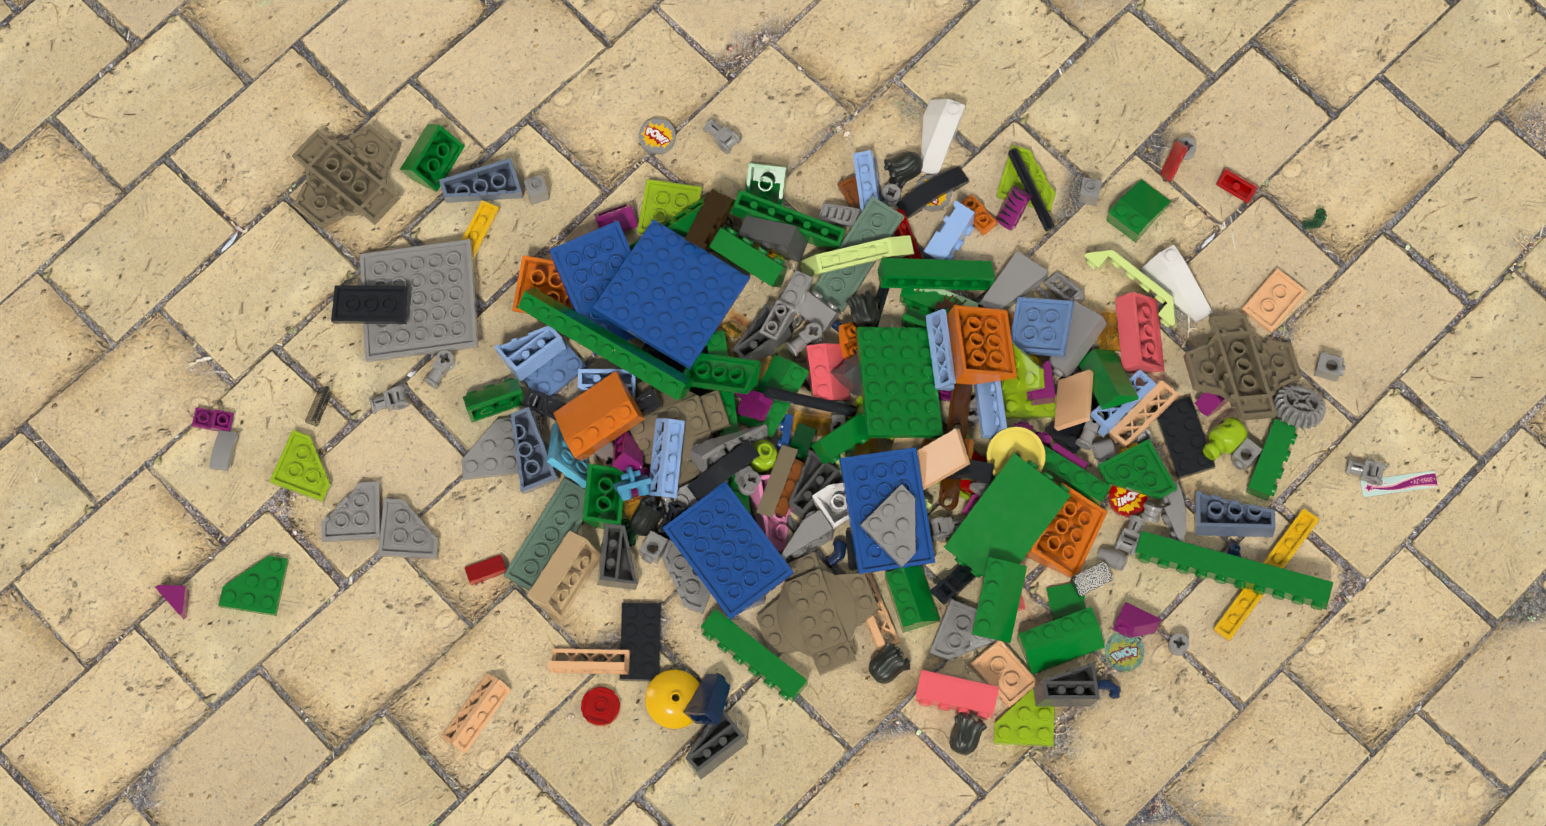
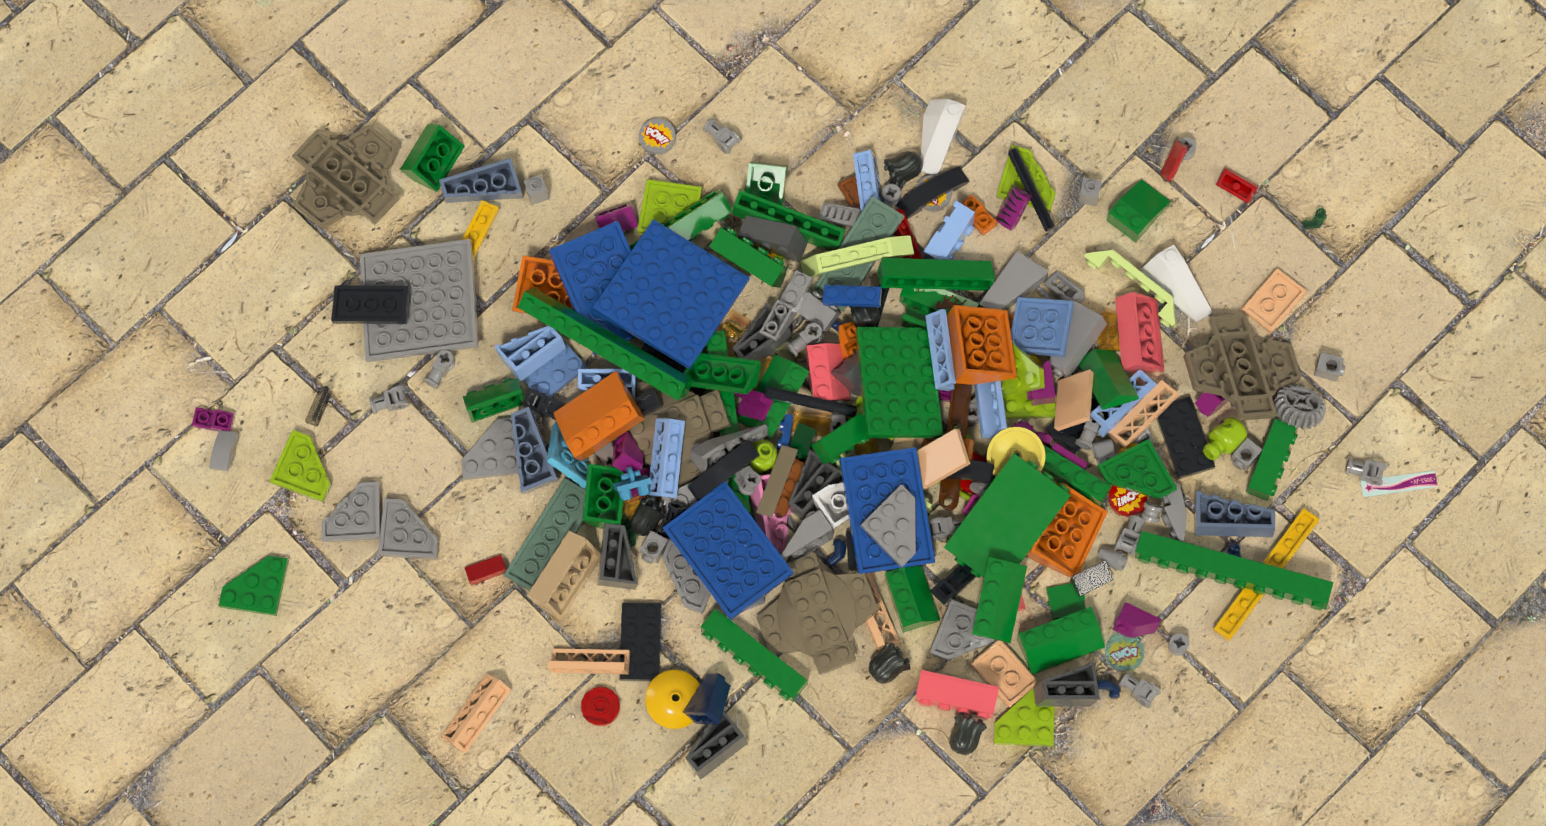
(176, 596): magenta slope -> none
(710, 219): dark brown wedge -> none
(852, 296): none -> blue plate
(1140, 689): none -> light grey connector

